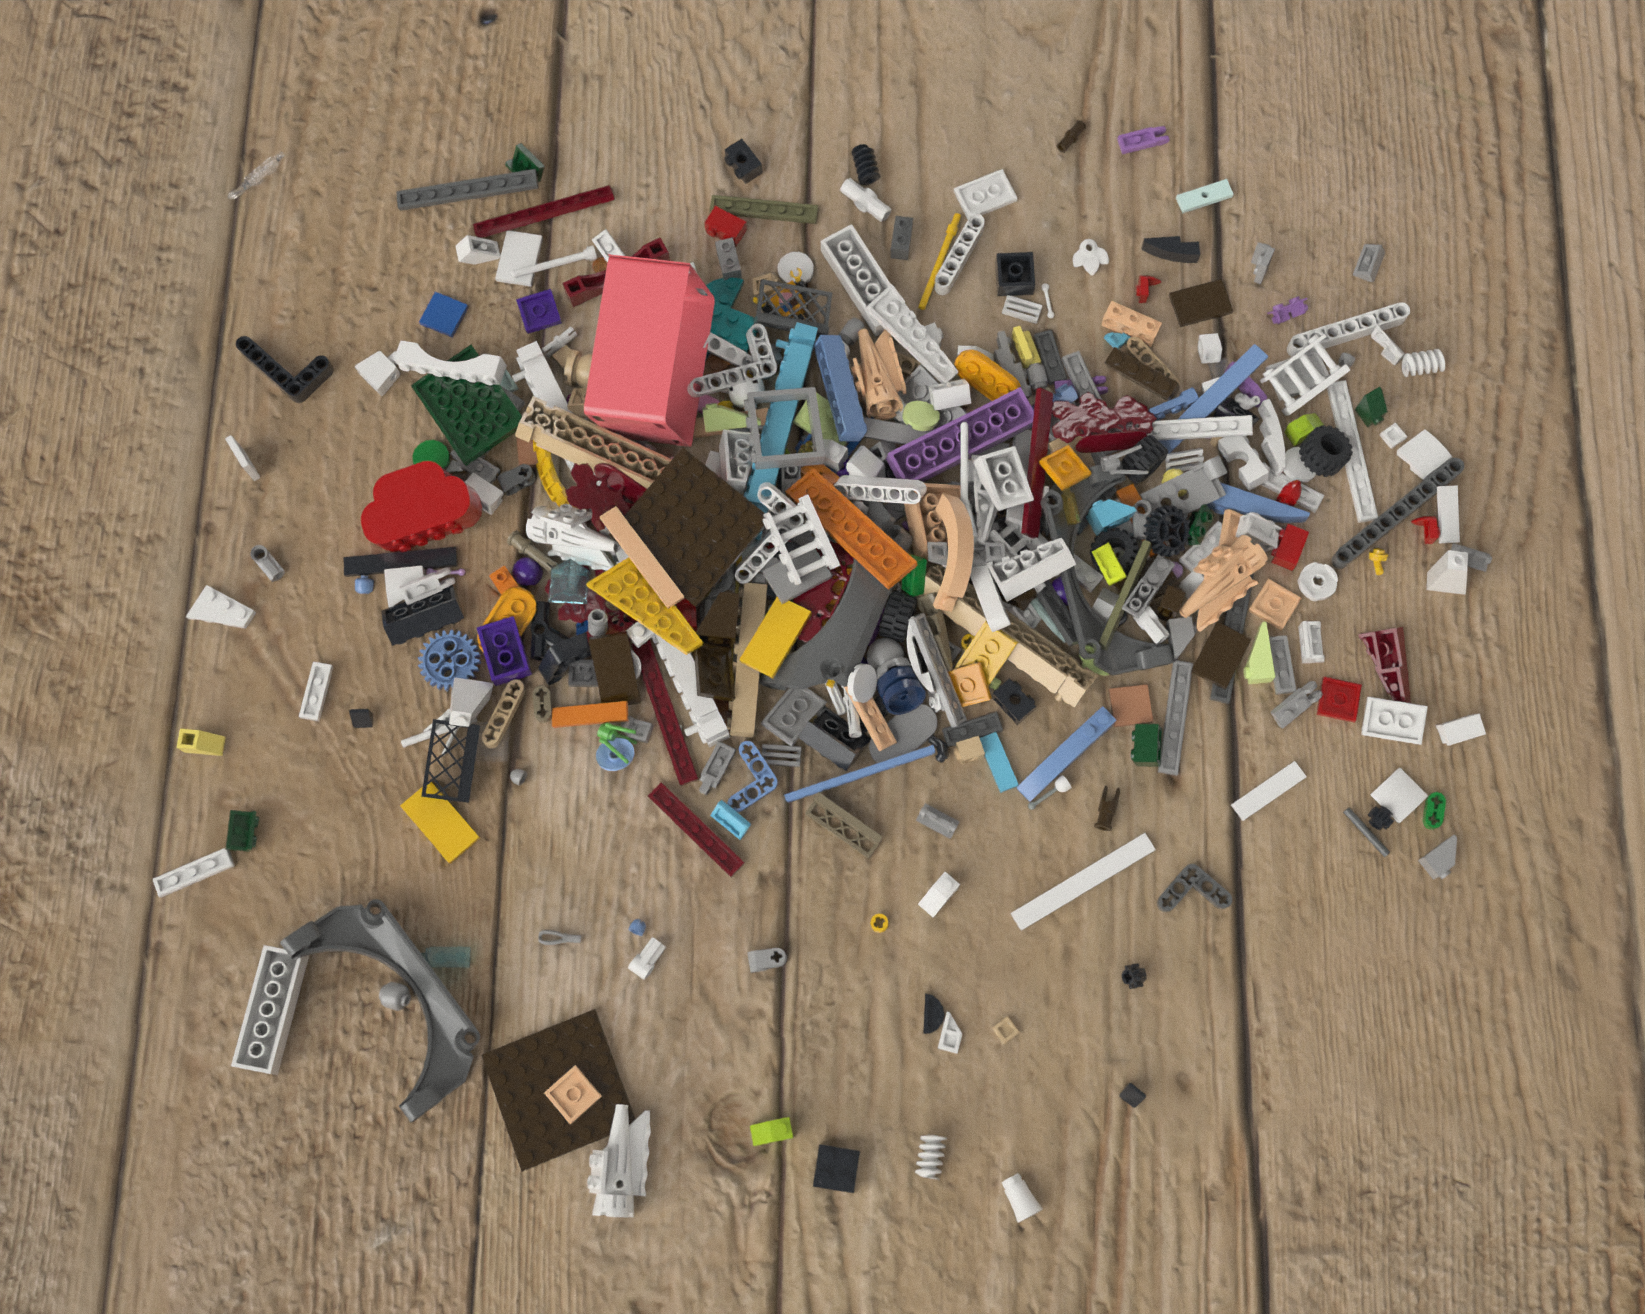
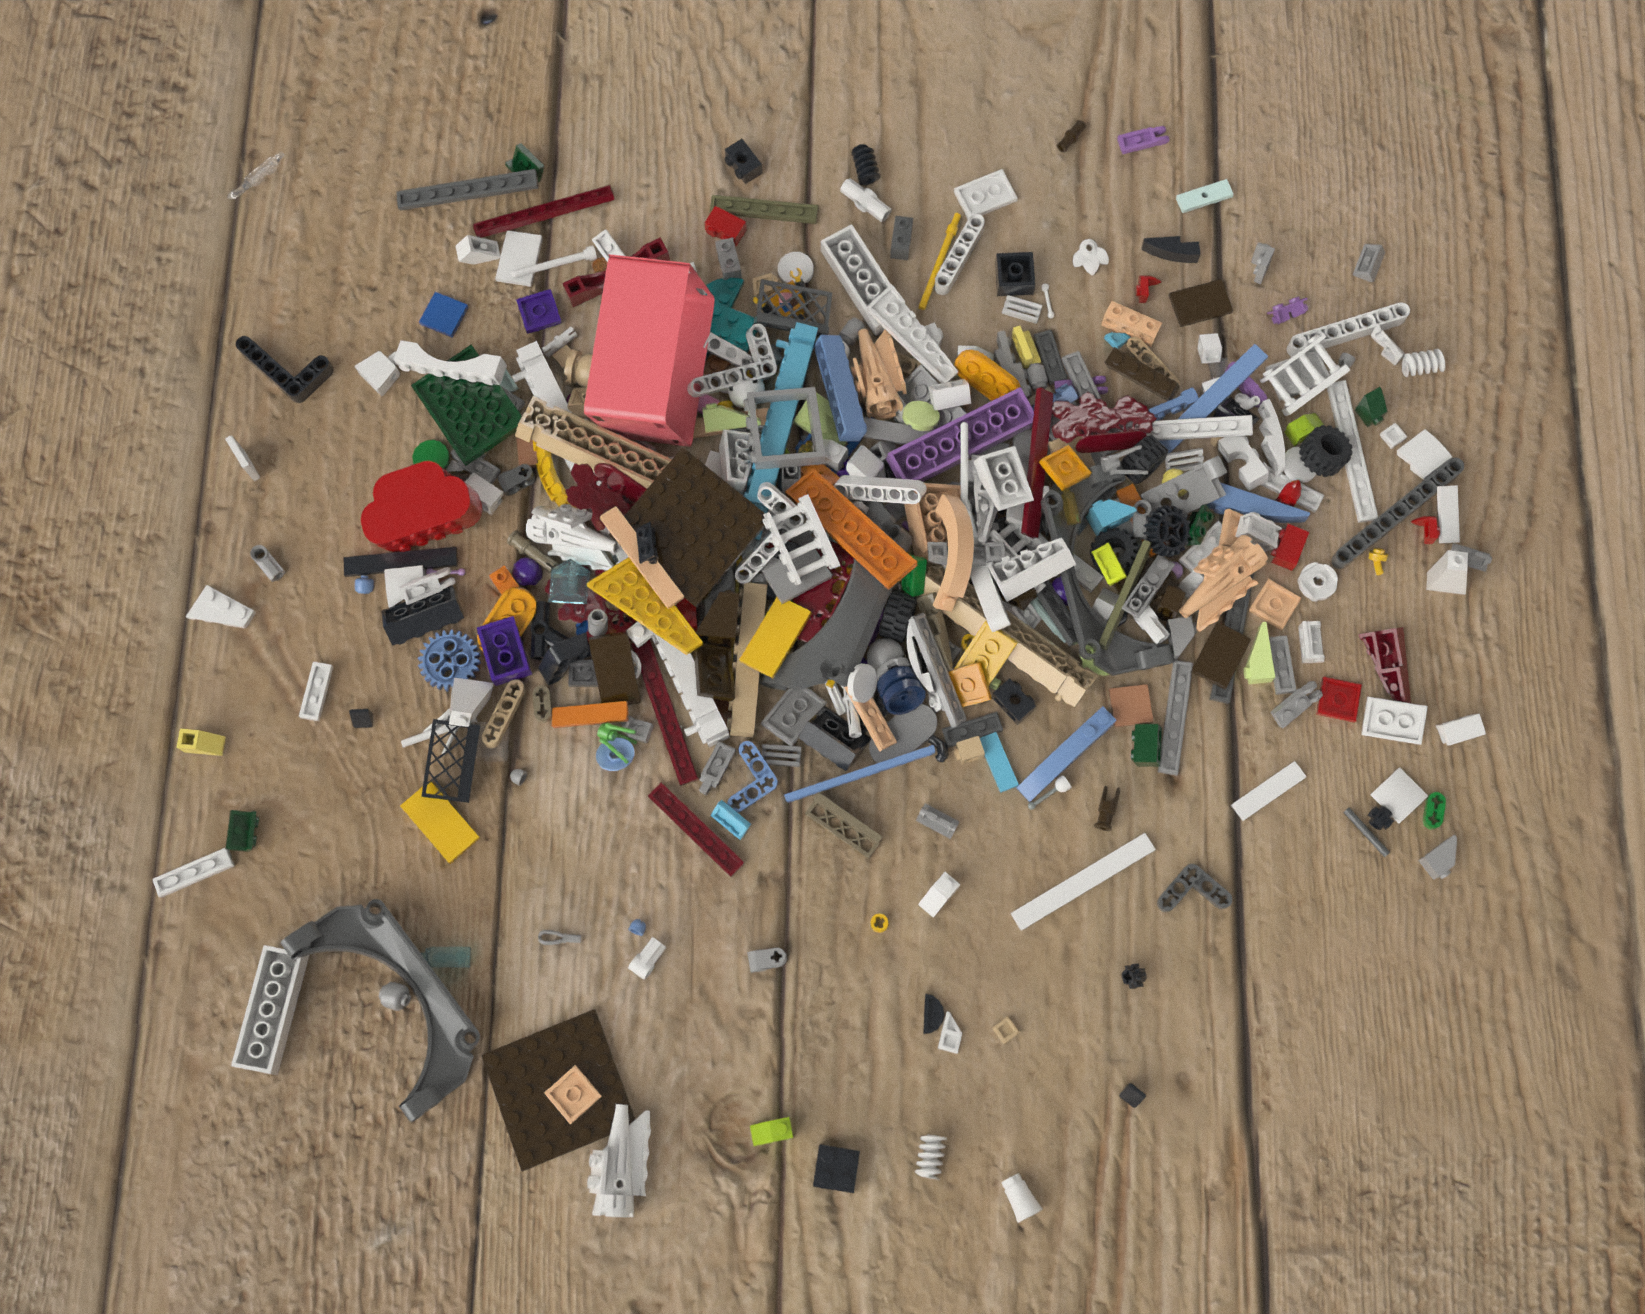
(646, 541): none -> black hinge

